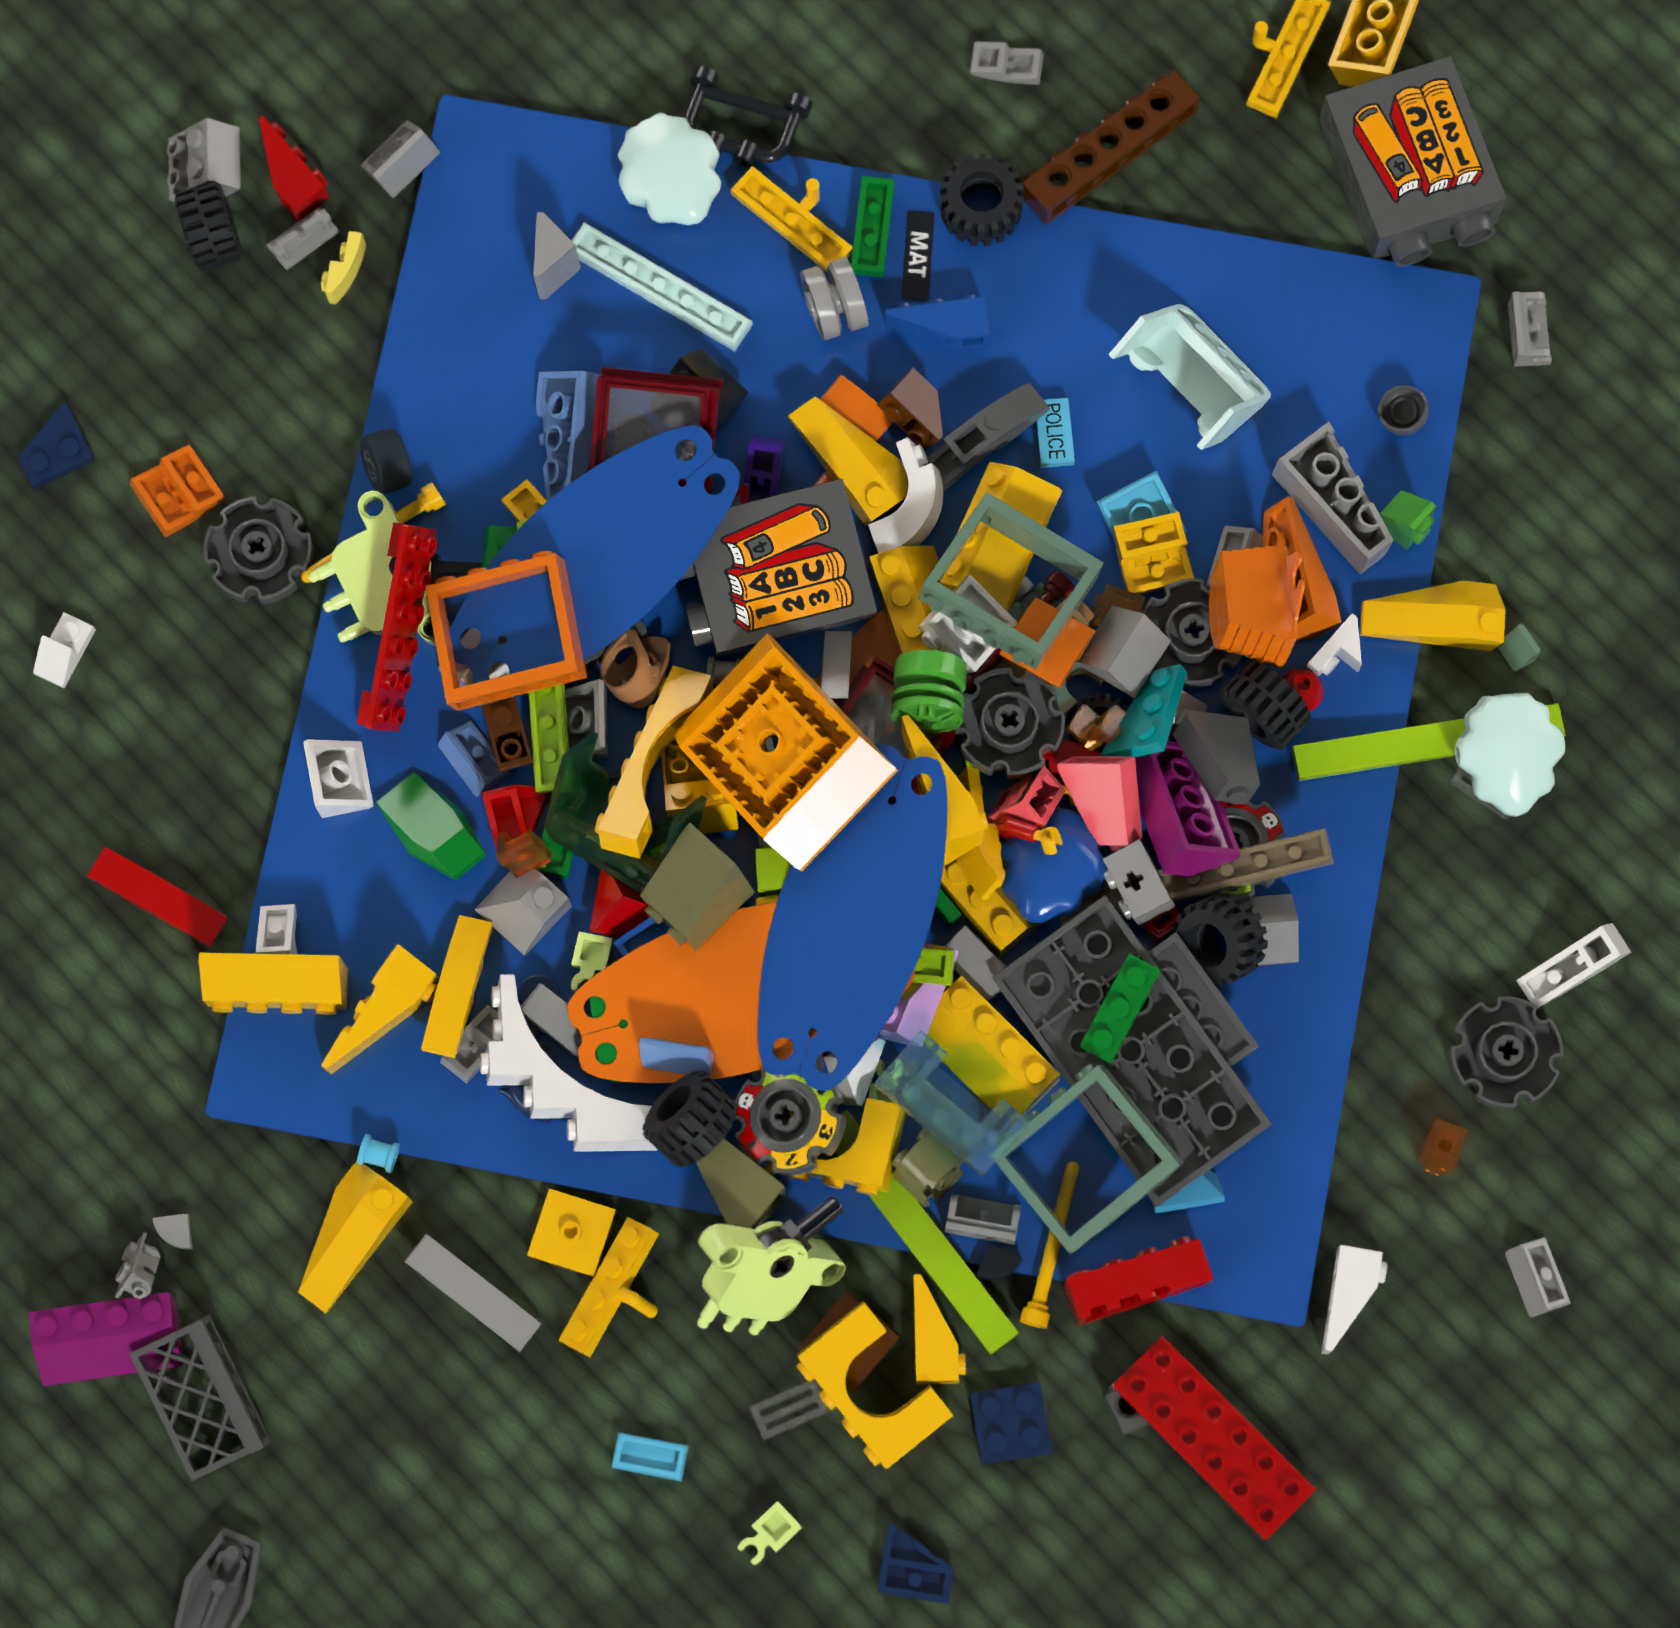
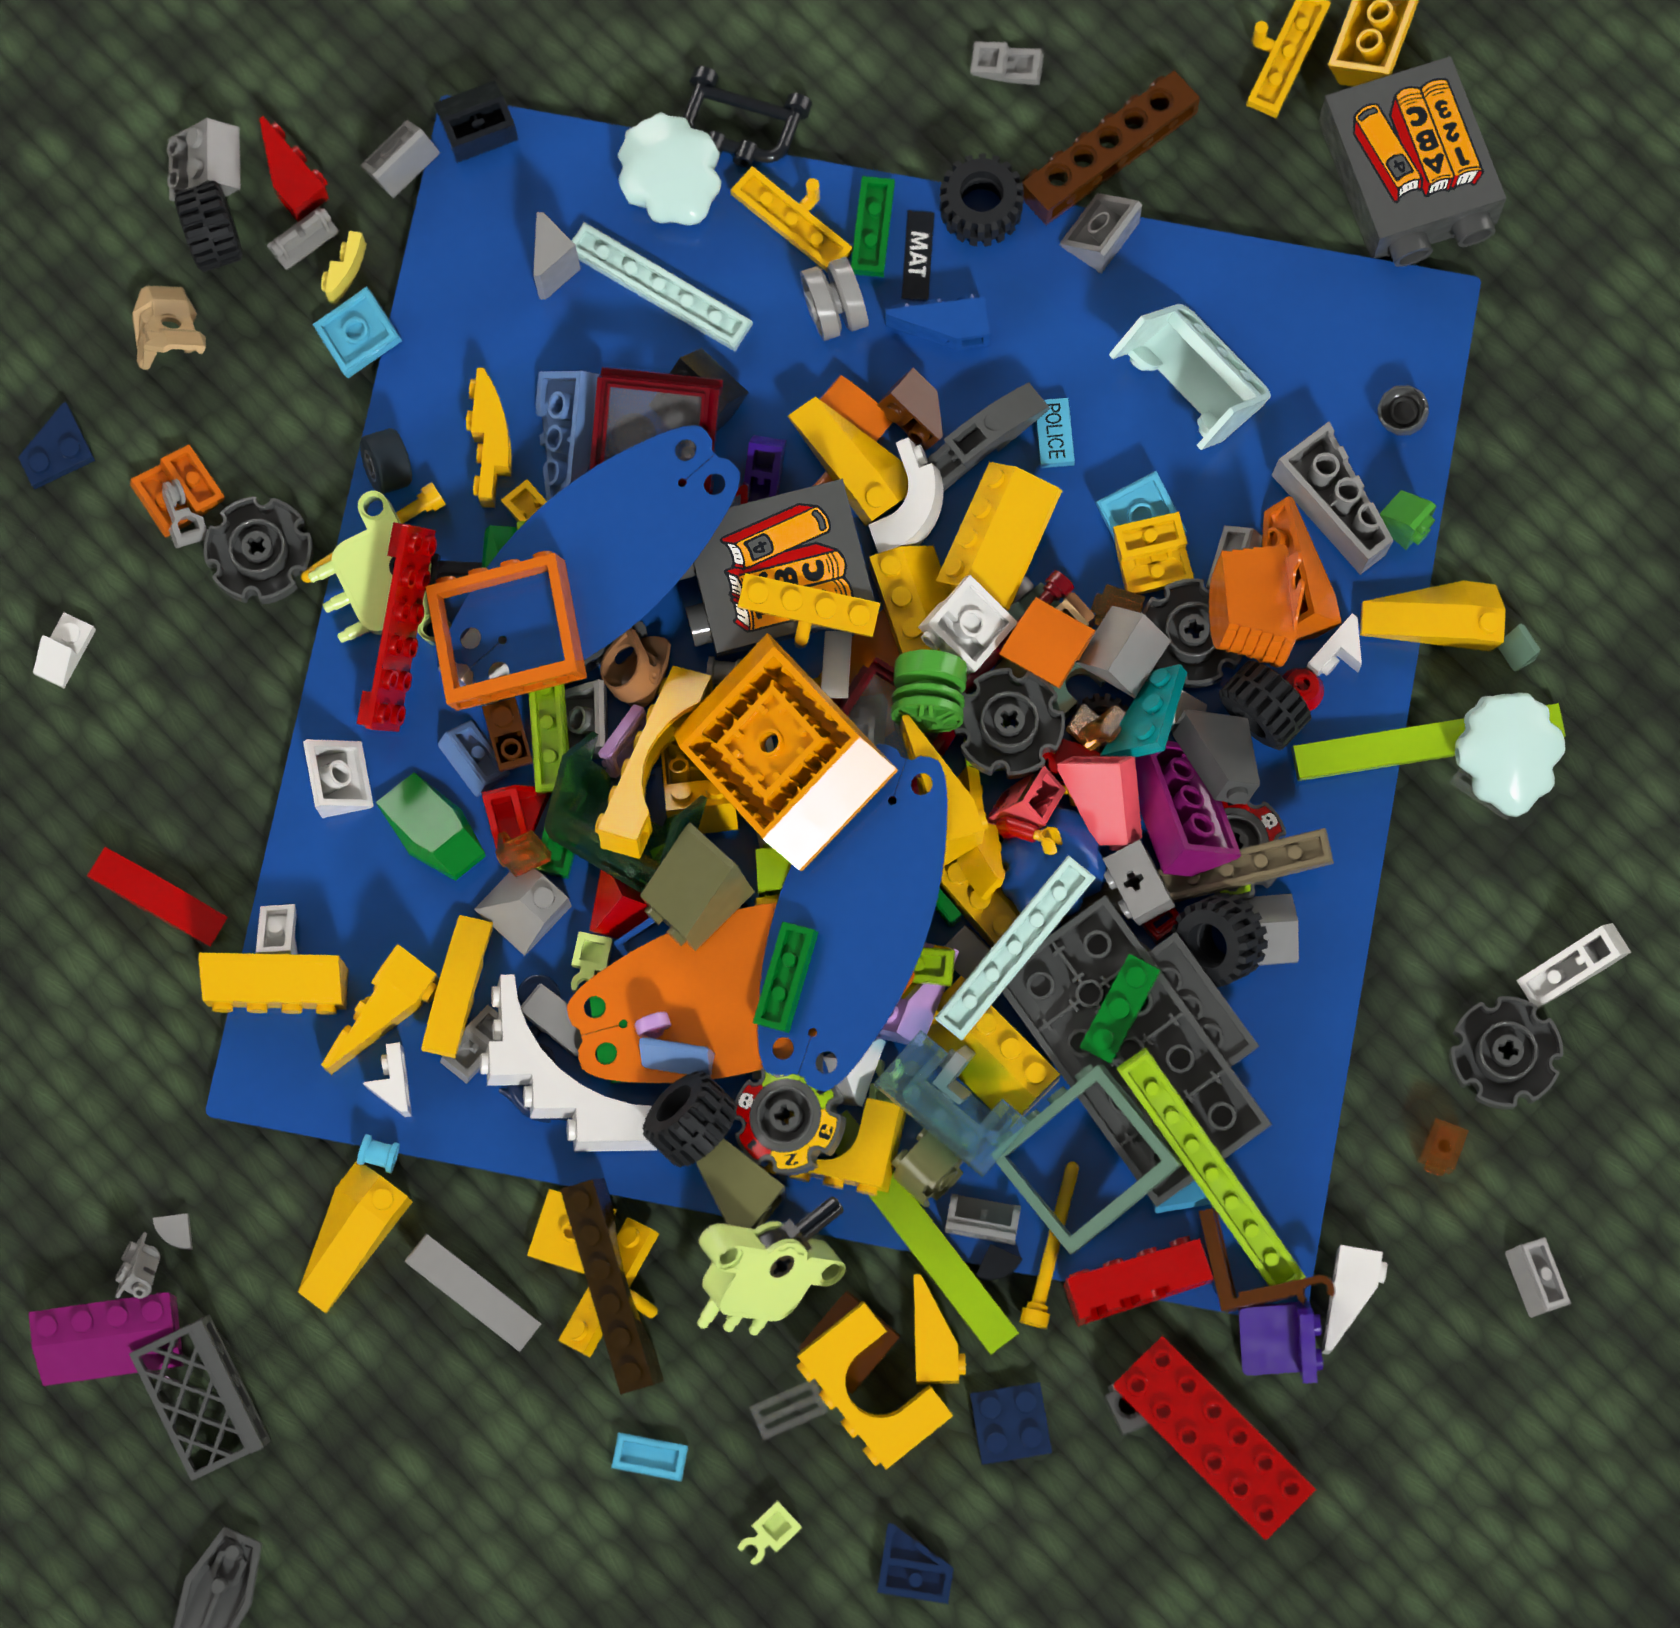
(160, 305): none -> tan piece
(173, 495): none -> light grey piece
(357, 332): none -> medium azure plate
(393, 1090): none -> white slope
(476, 121): none -> black slope
(488, 427): none -> yellow slope
(595, 1235): none -> dark brown arch
(621, 741): none -> lavender tile
(652, 1025): none -> lavender tile
(785, 977): none -> green plate
(808, 607): none -> yellow plate
(952, 1068): none -> light grey bracket
(1015, 948): none -> light aqua tile
(1035, 539): sand green window -> none
(1102, 229): none -> light grey slope
(1209, 1169): none -> lime tile
(1224, 1279): none -> reddish brown hinge
(1280, 1340): none -> dark purple bracket
(1529, 329): light grey hinge -> none

